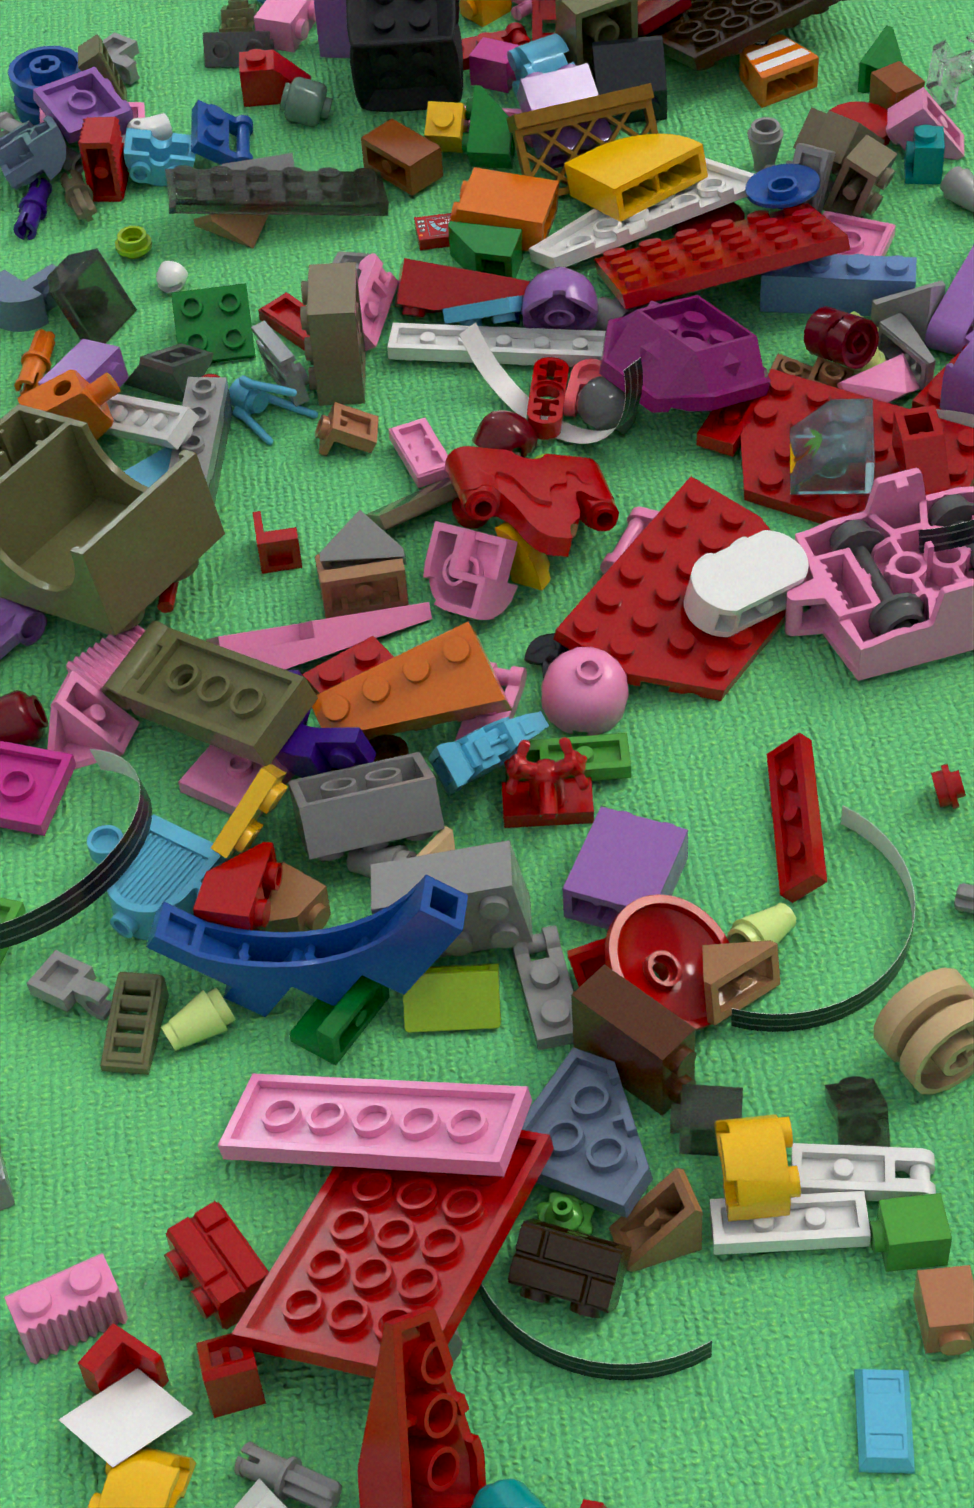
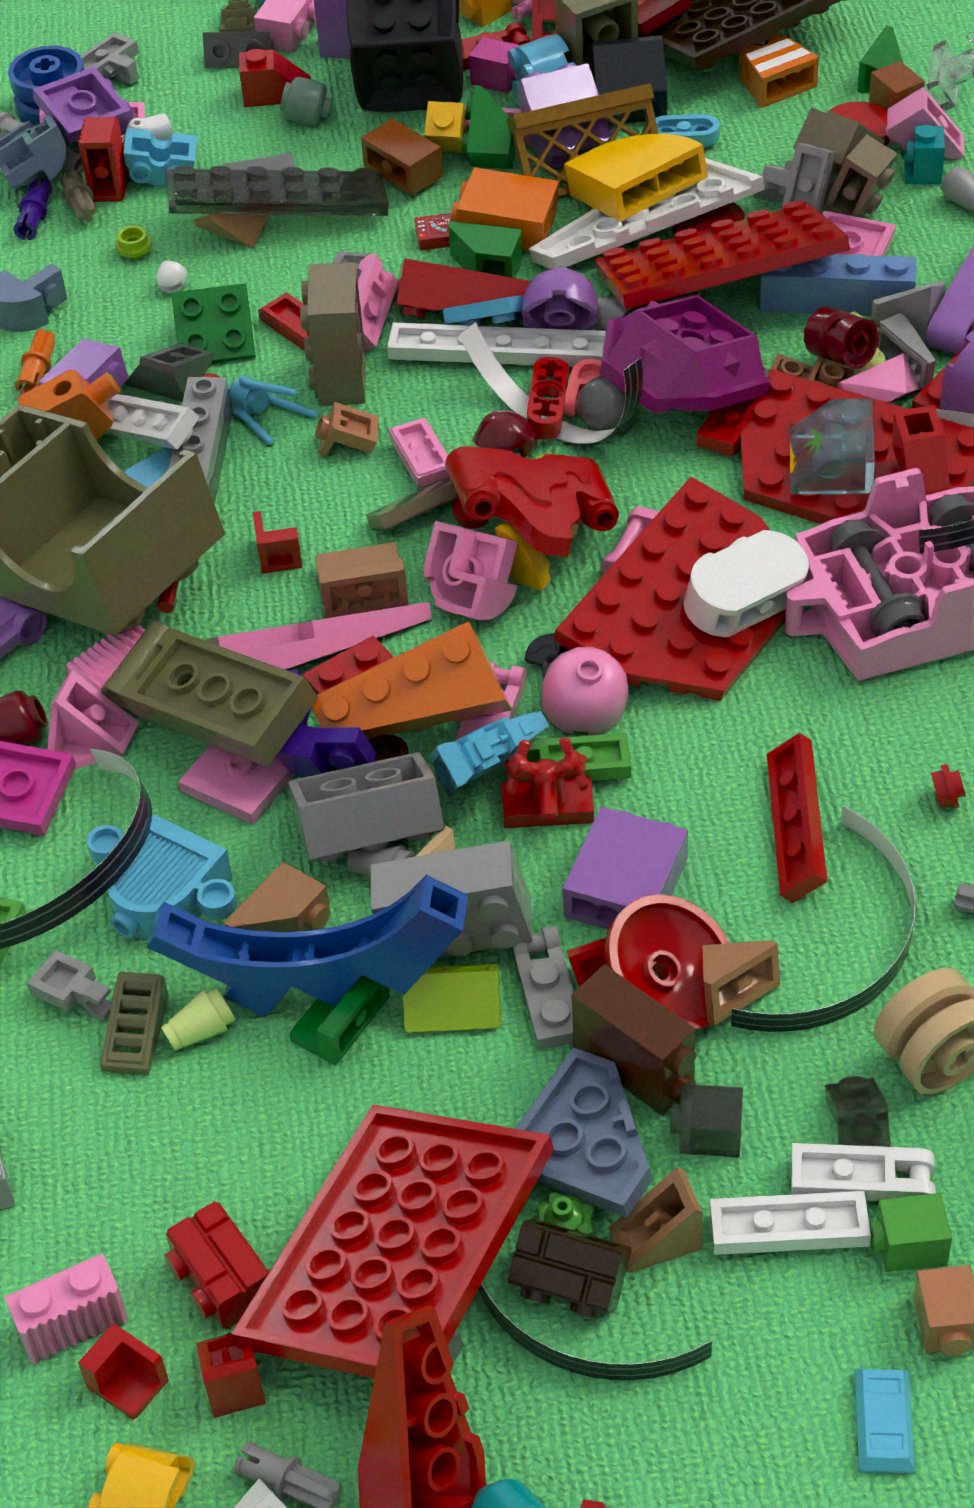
(90, 296): clear smoke slope -> none
(94, 54): olive slope -> none
(125, 1417): white sticker -> none
(211, 134): blue plate -> none
(240, 889): red slope -> none
(243, 825): yellow plate -> none
(280, 362): light grey plate -> none
(360, 543): light grey slope -> none
(377, 1124): bright pink plate -> none
(698, 127): none -> medium azure plate
(756, 1166): yellow cylinder -> none
(764, 140): light grey cone -> none
(764, 925): yellowish green cone -> none
(782, 186): blue dish -> none

